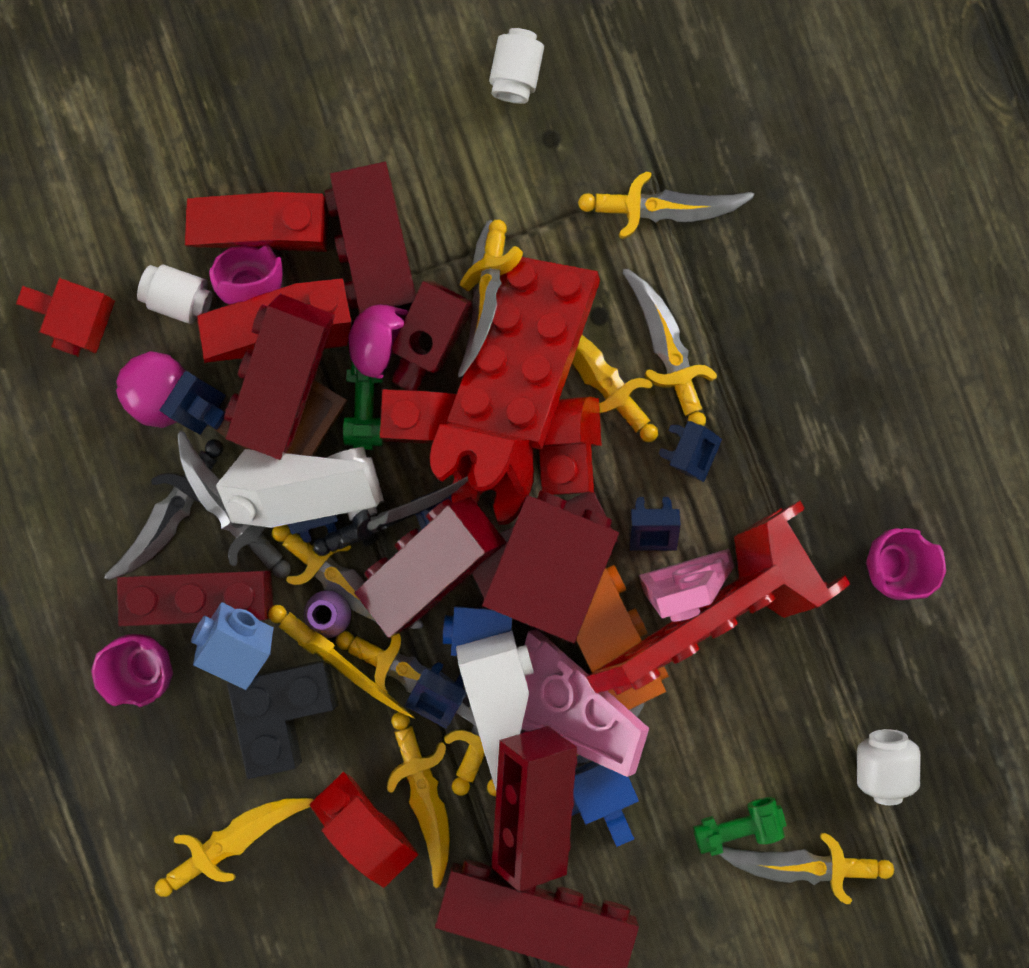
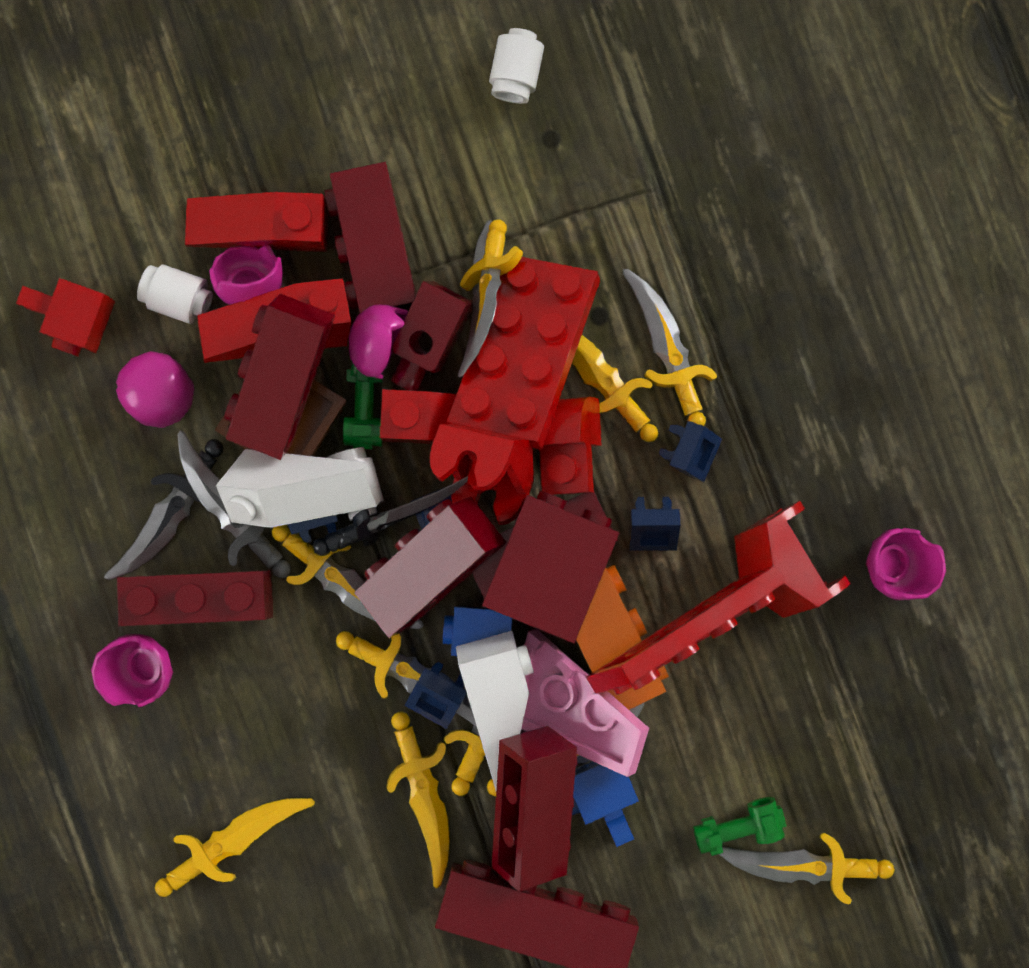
(194, 404): dark blue tile -> none
(232, 645): medium blue brick -> none
(267, 713): black brick -> none
(316, 643): yellow piece -> none
(340, 613): medium lavender cone -> none
(361, 832): red brick -> none
(661, 206): piece -> none
(687, 586): bright pink wing -> none
(888, 766): white head -> none

